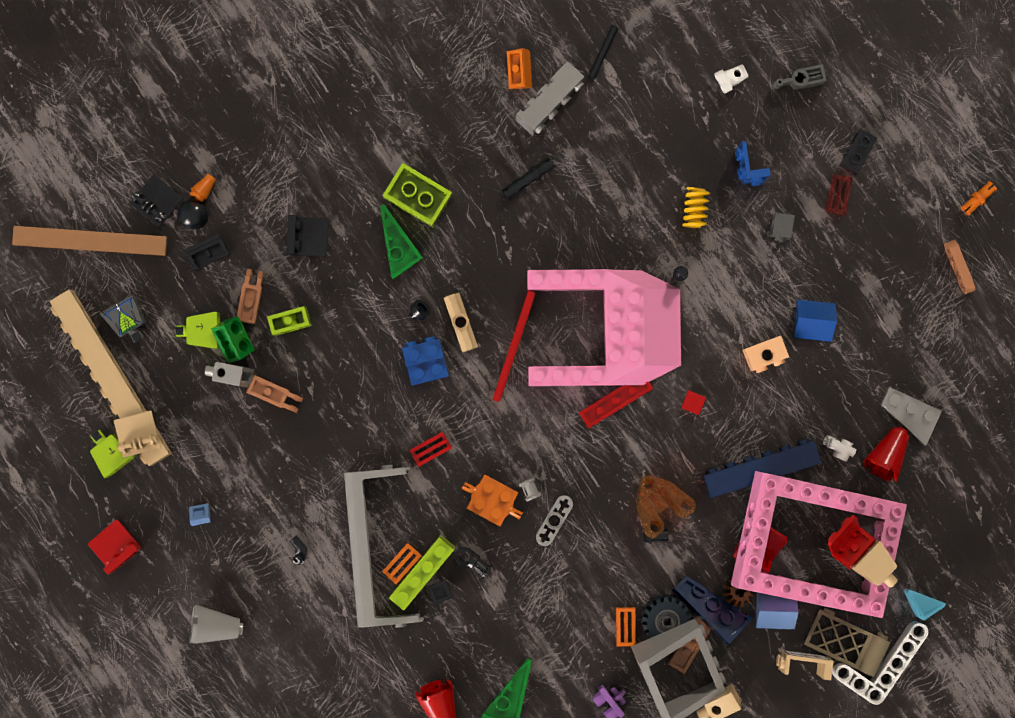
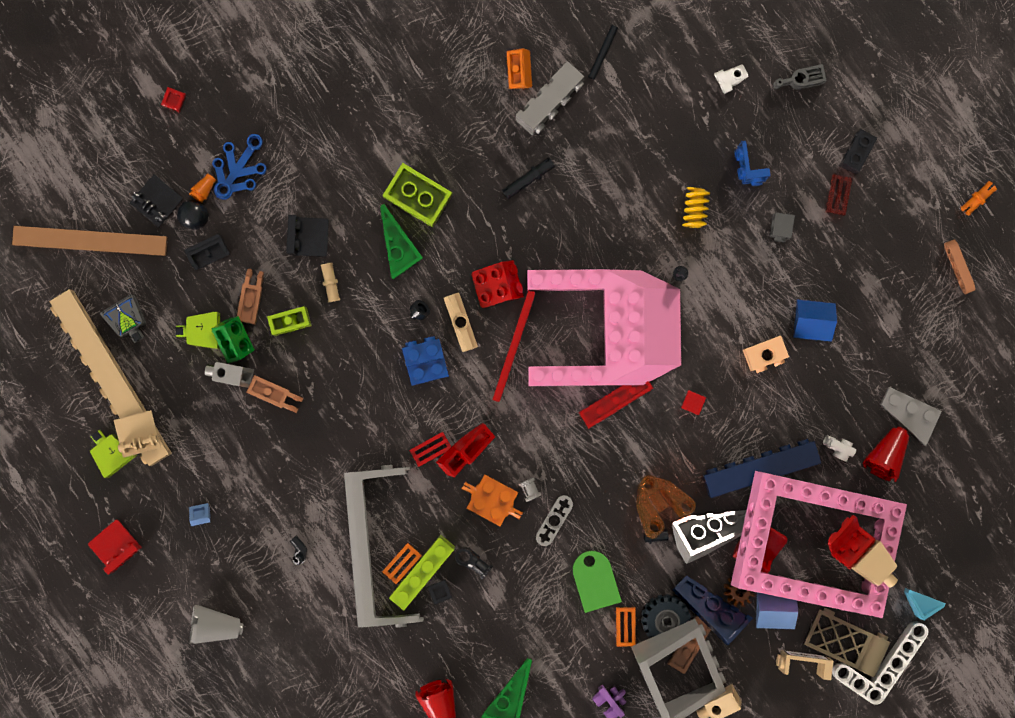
(173, 99): none -> red tile
(236, 169): none -> blue plant
(330, 282): none -> tan pin
(465, 450): none -> red slope
(497, 283): none -> red bracket
(595, 582): none -> bright green tile
(703, 534): none -> light grey wedge

